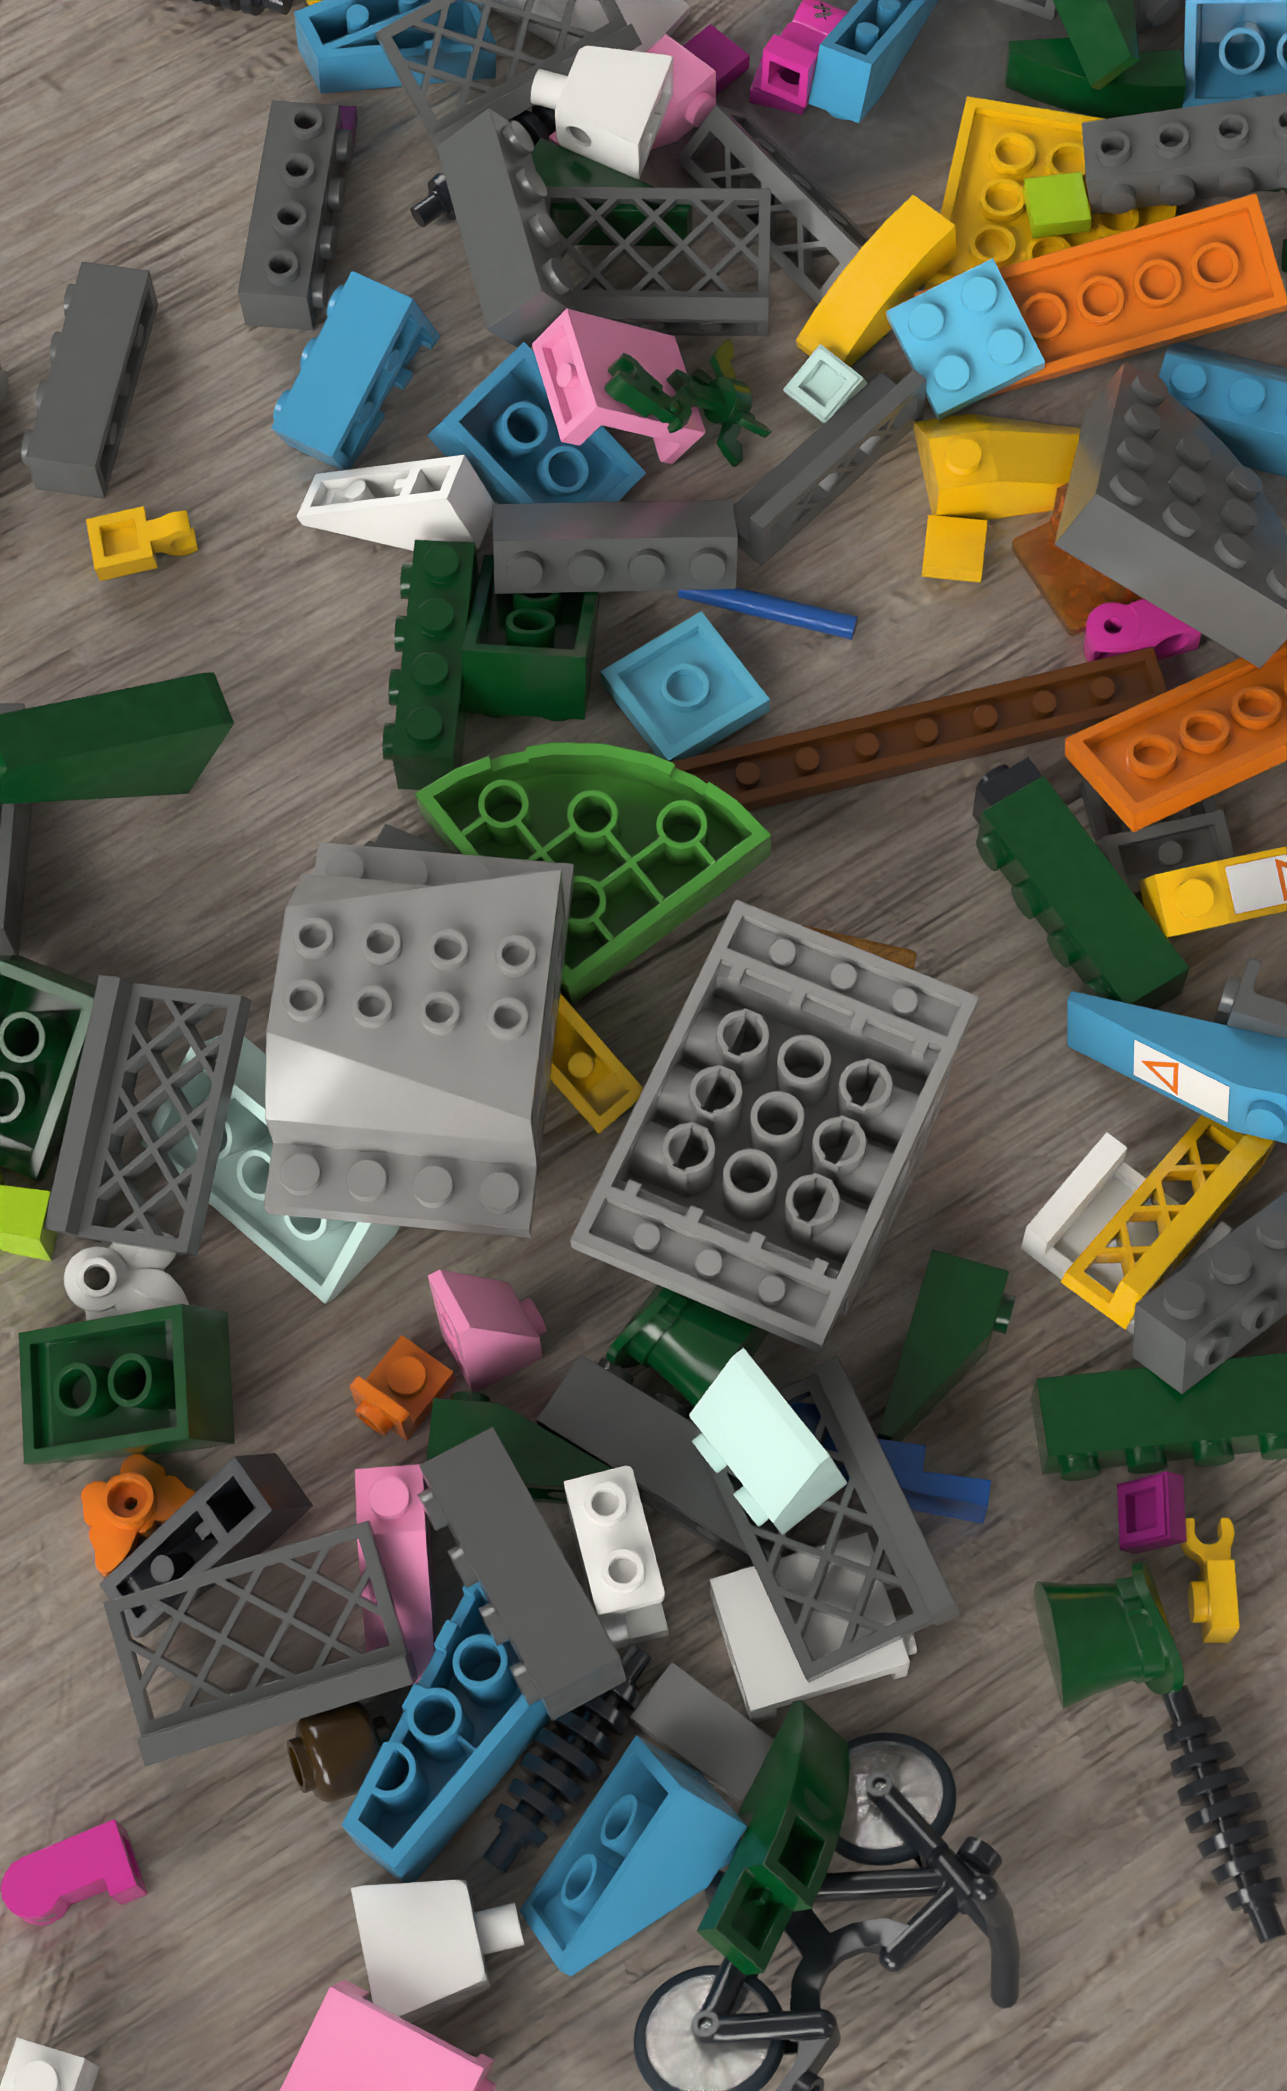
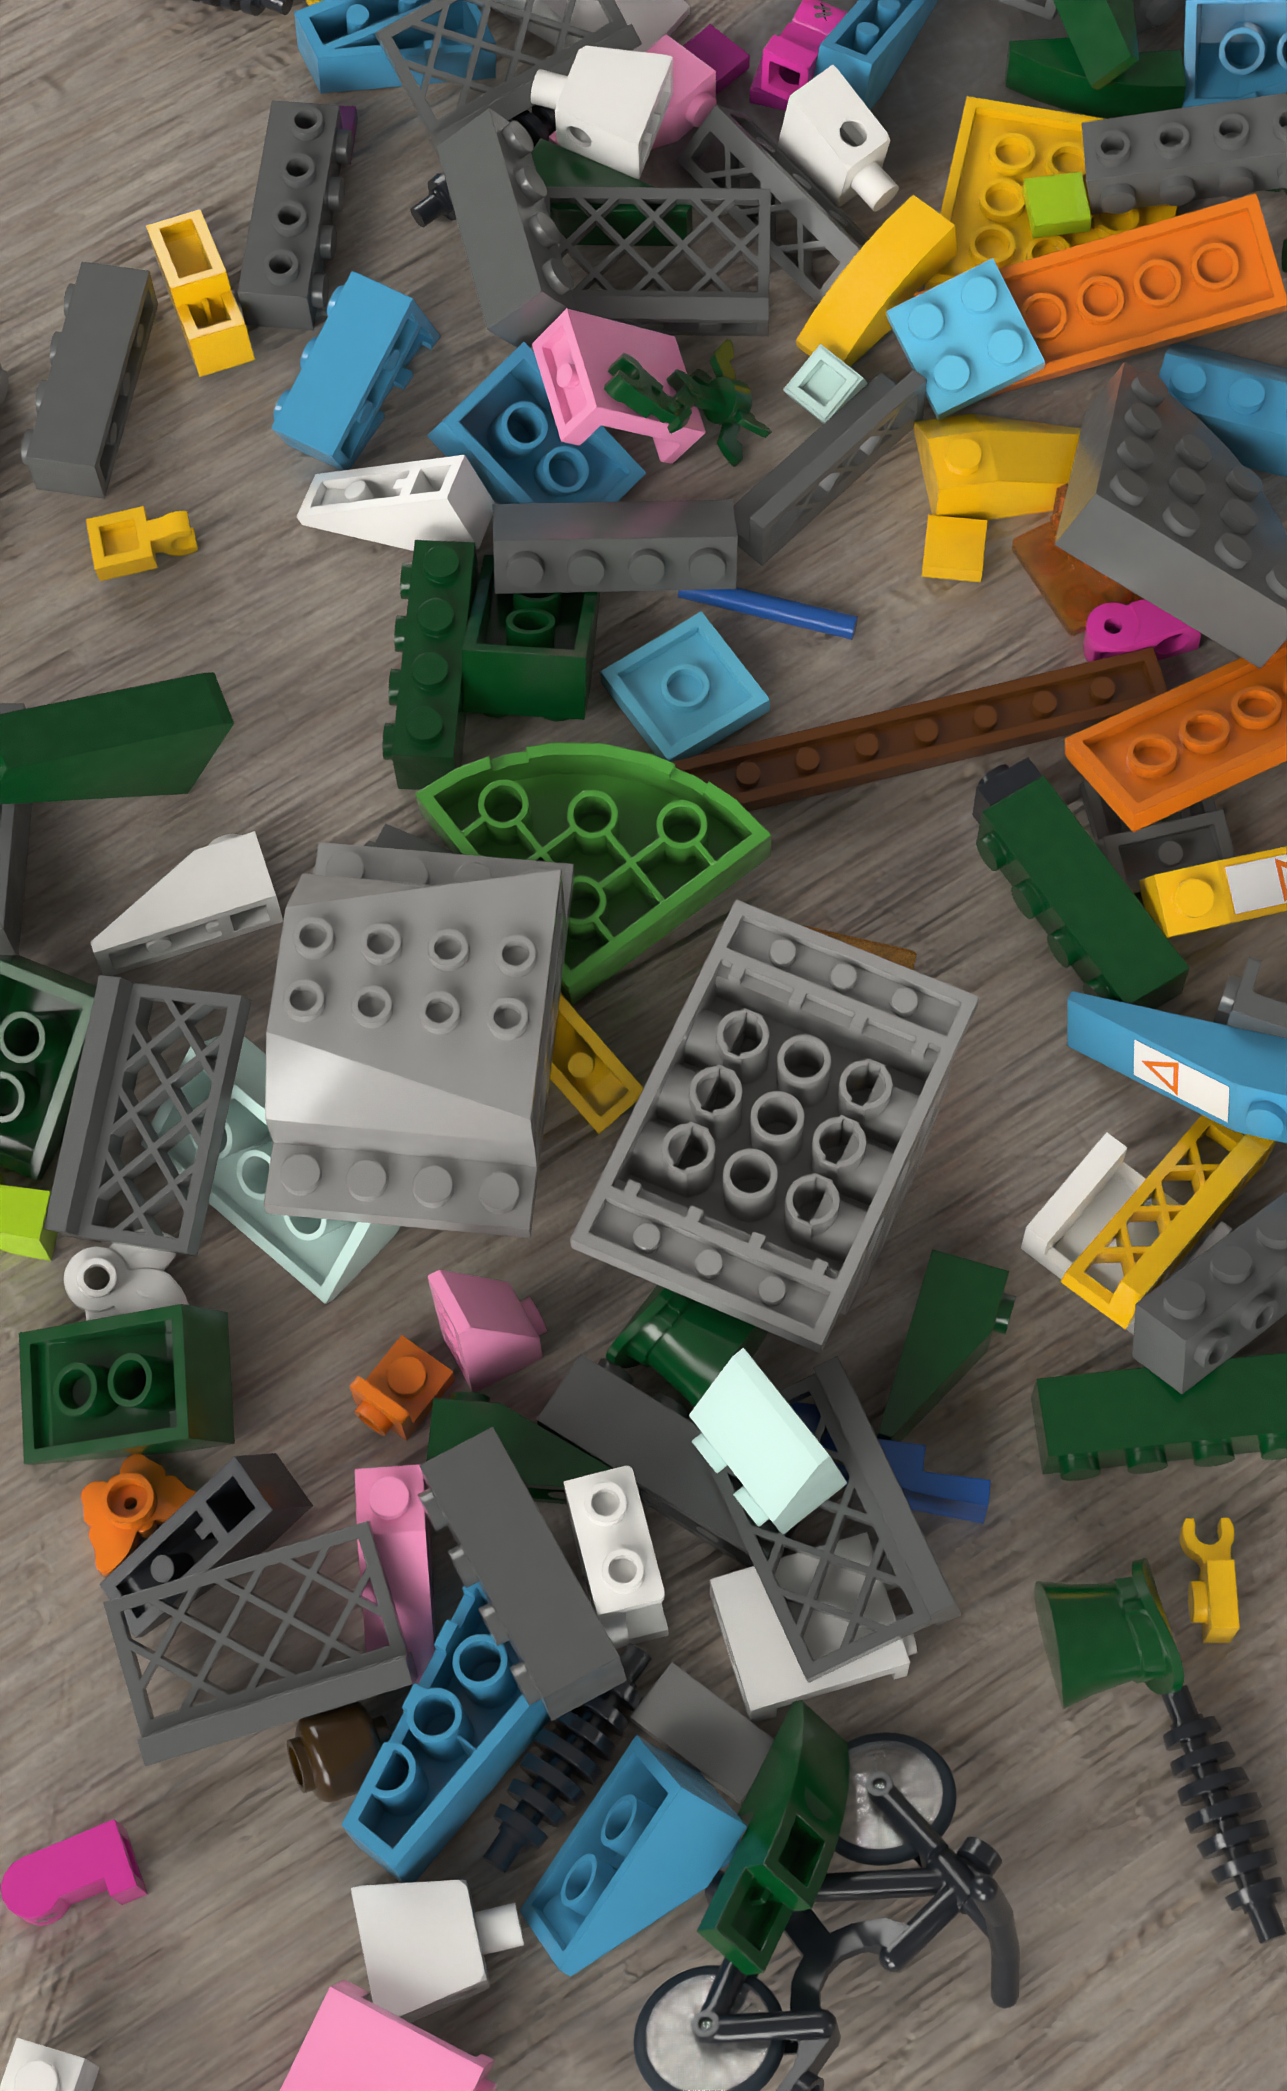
(200, 293): none -> yellow slope
(200, 902): none -> white slope
(837, 141): none -> white torso
(1151, 1512): magenta tile -> none

